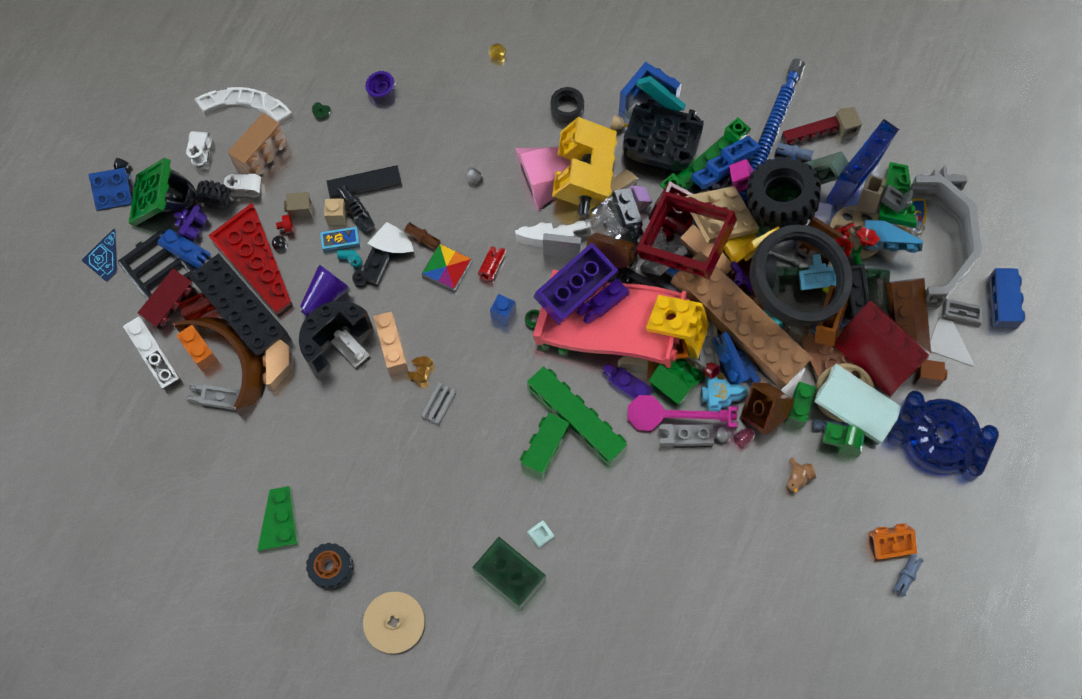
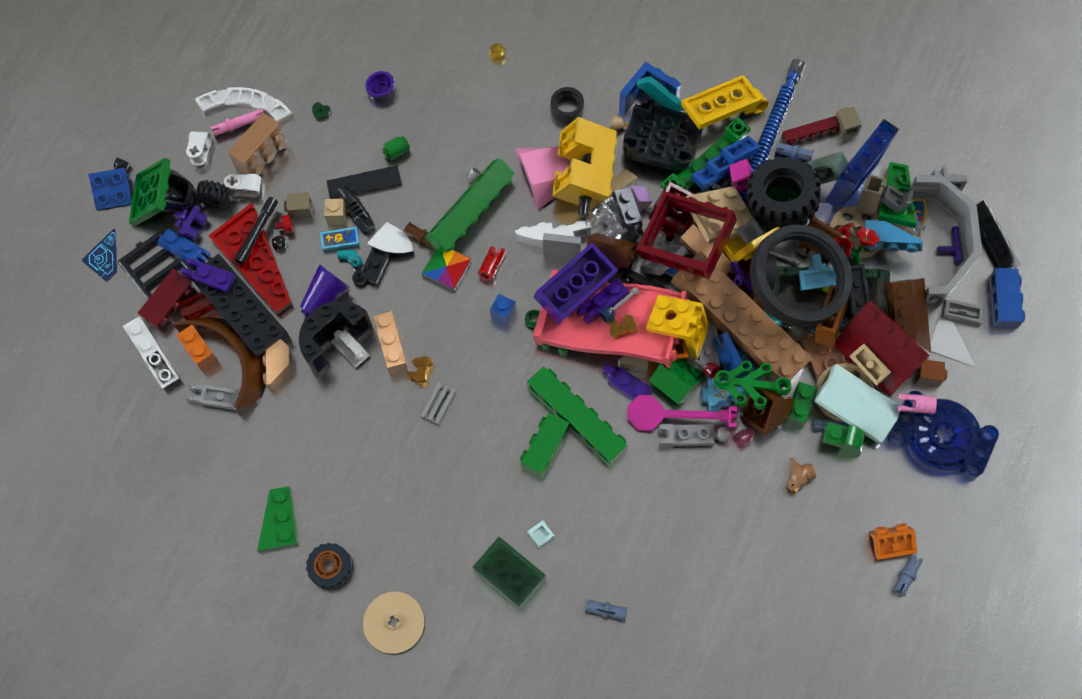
(209, 275): none -> dark purple hinge
(235, 123): none -> bright pink pin
(246, 248): none -> black piece
(395, 147): none -> green brick
(469, 206): none -> green brick
(606, 609): none -> sand blue pin
(608, 313): none -> hinge
(623, 329): none -> pearl gold piece
(749, 382): none -> green plant
(750, 101): none -> yellow hinge
(751, 230): none -> dark grey panel
(870, 364): none -> tan slope
(921, 403): none -> bright pink hinge
(957, 248): none -> dark purple piece
(995, 237): none -> black plate

